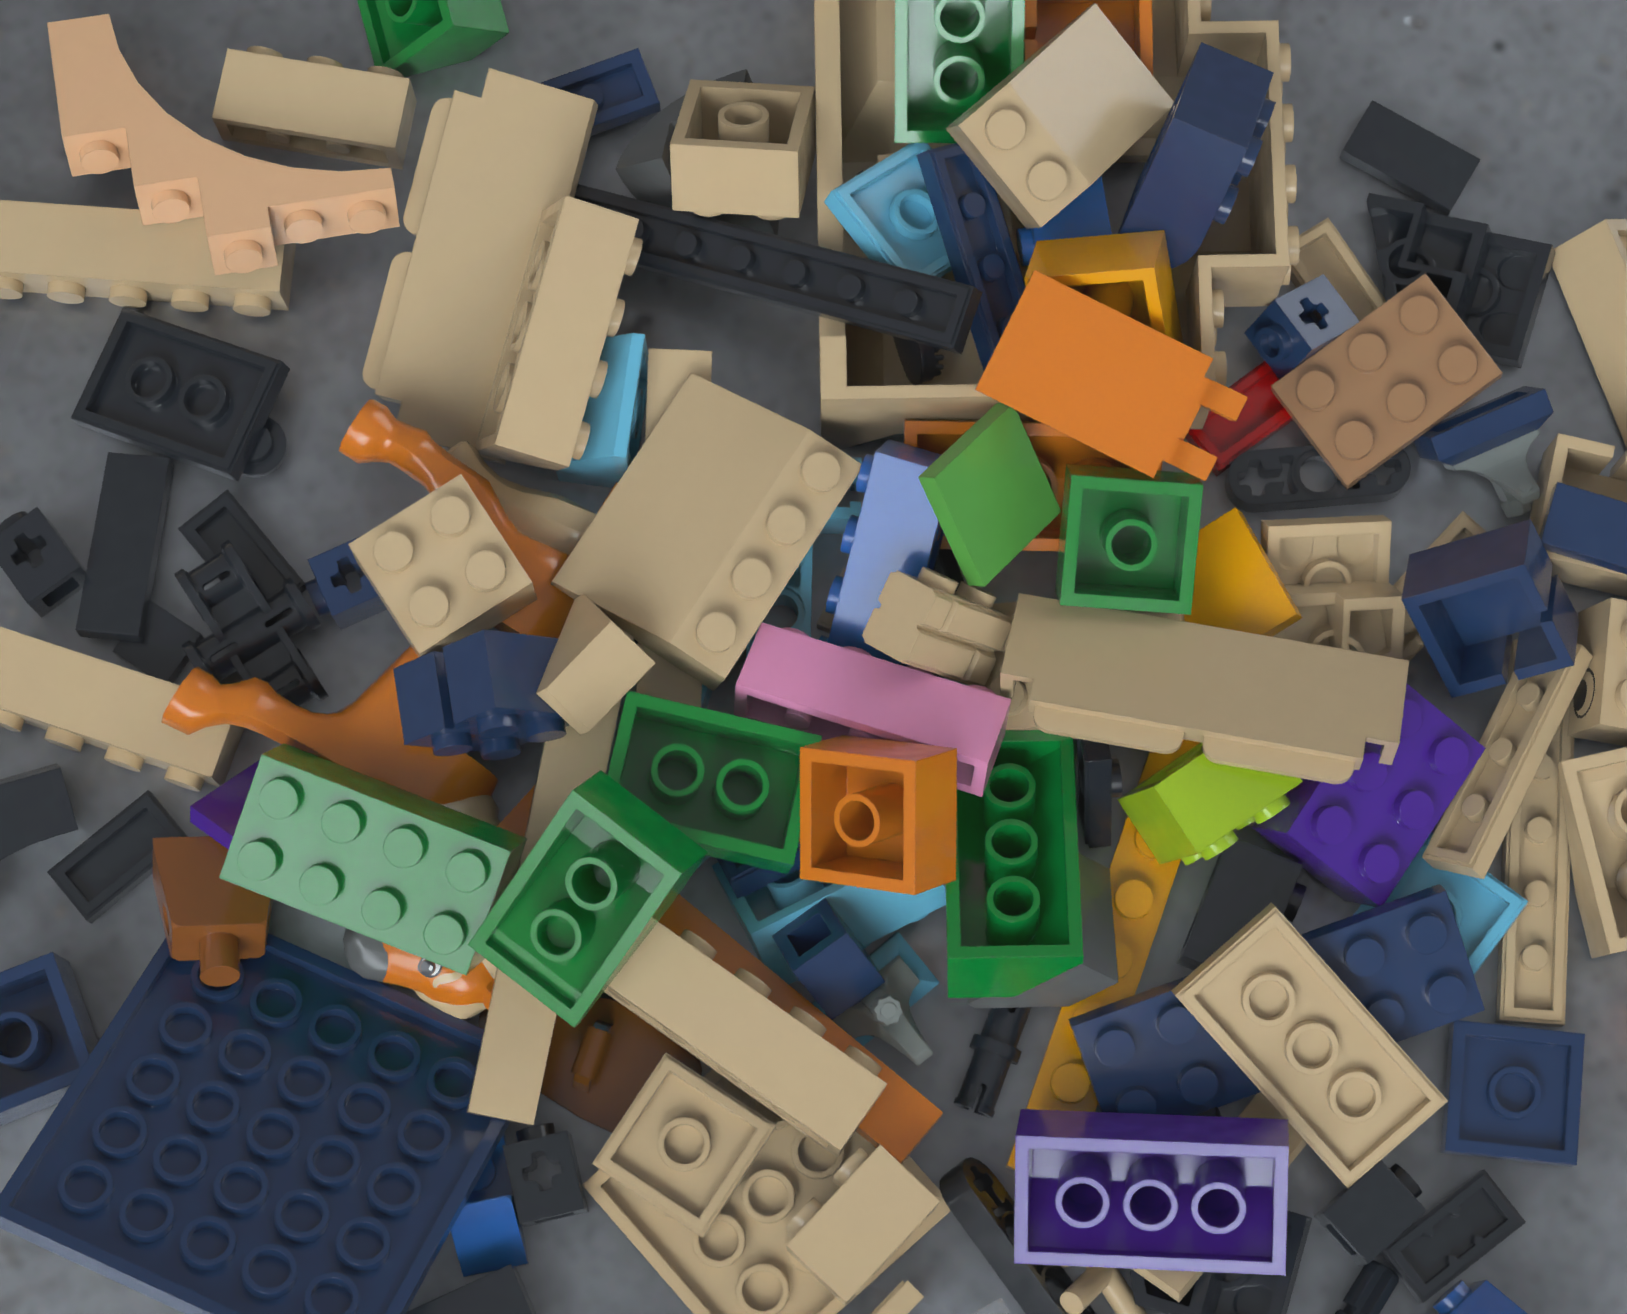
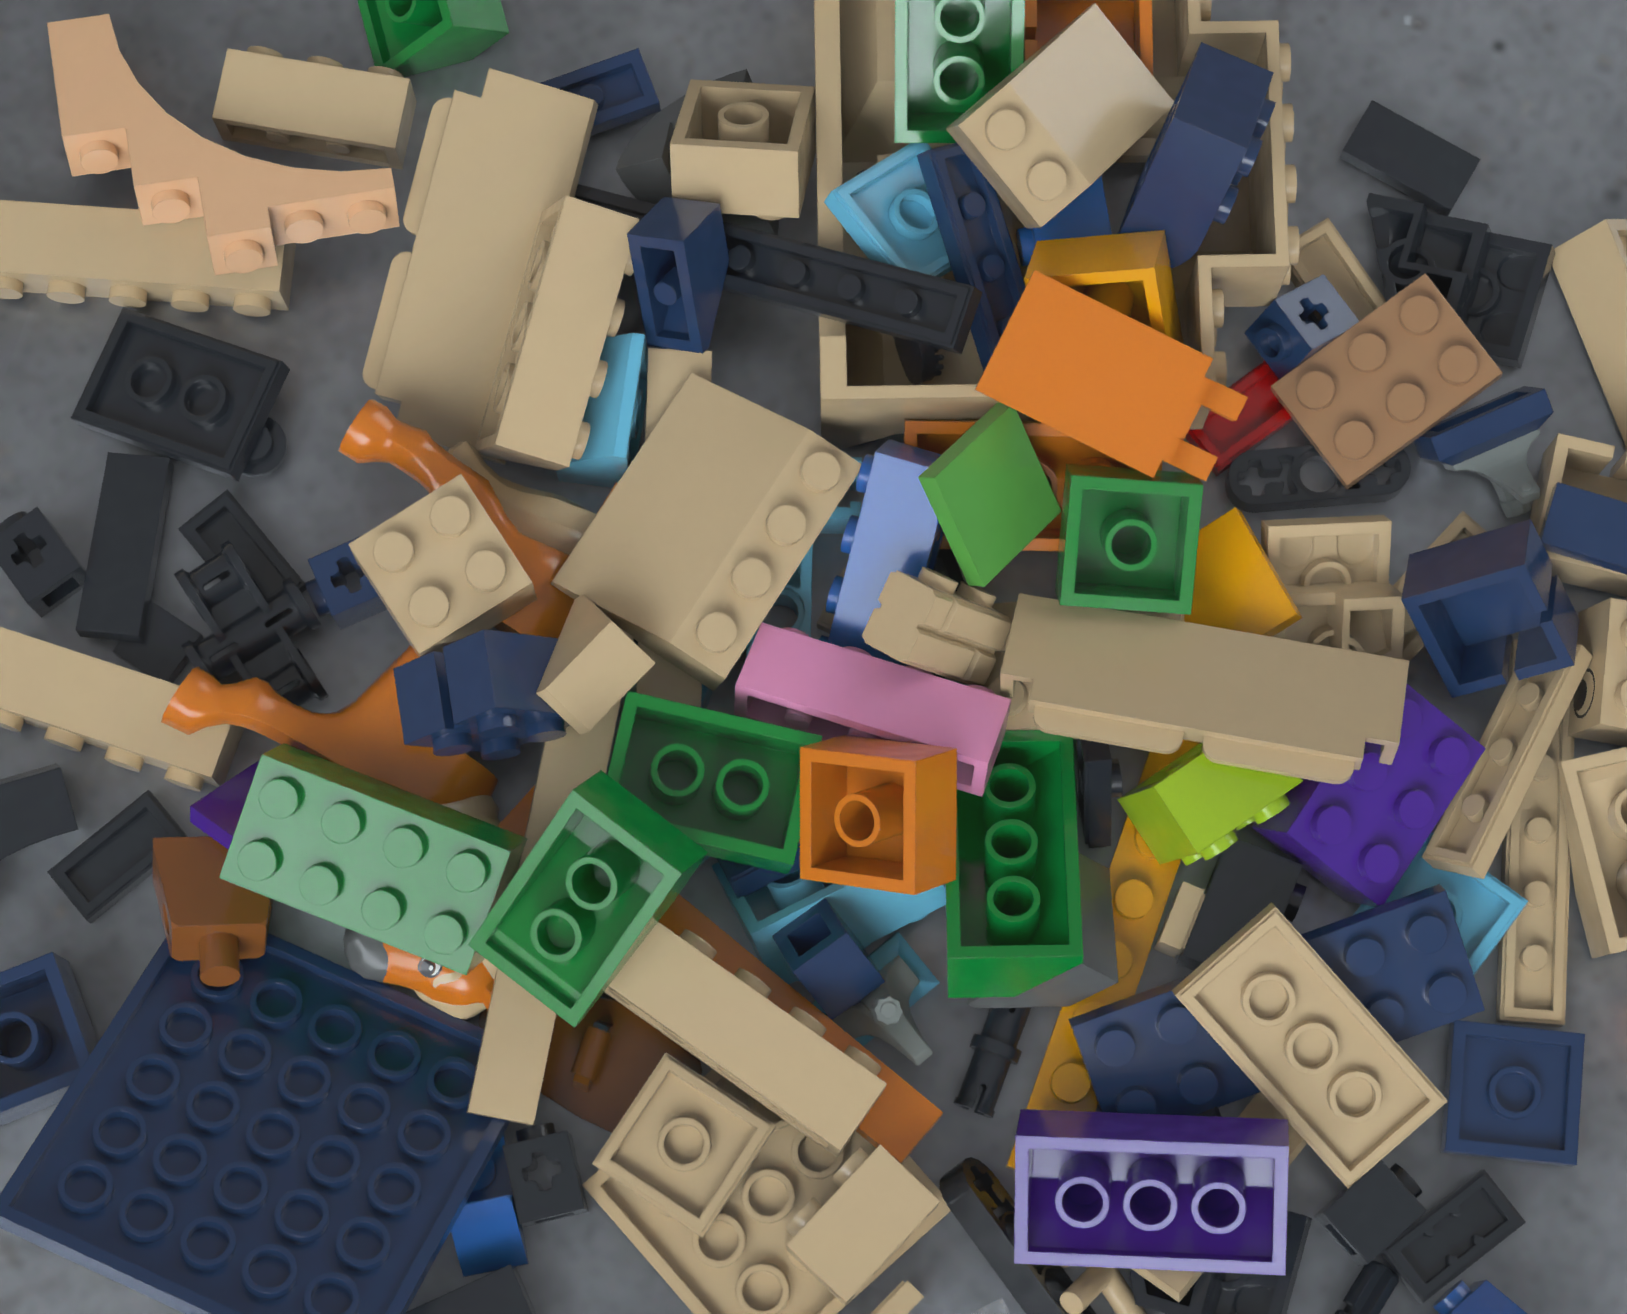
(679, 272): none -> dark blue slope
(1180, 920): none -> tan tile

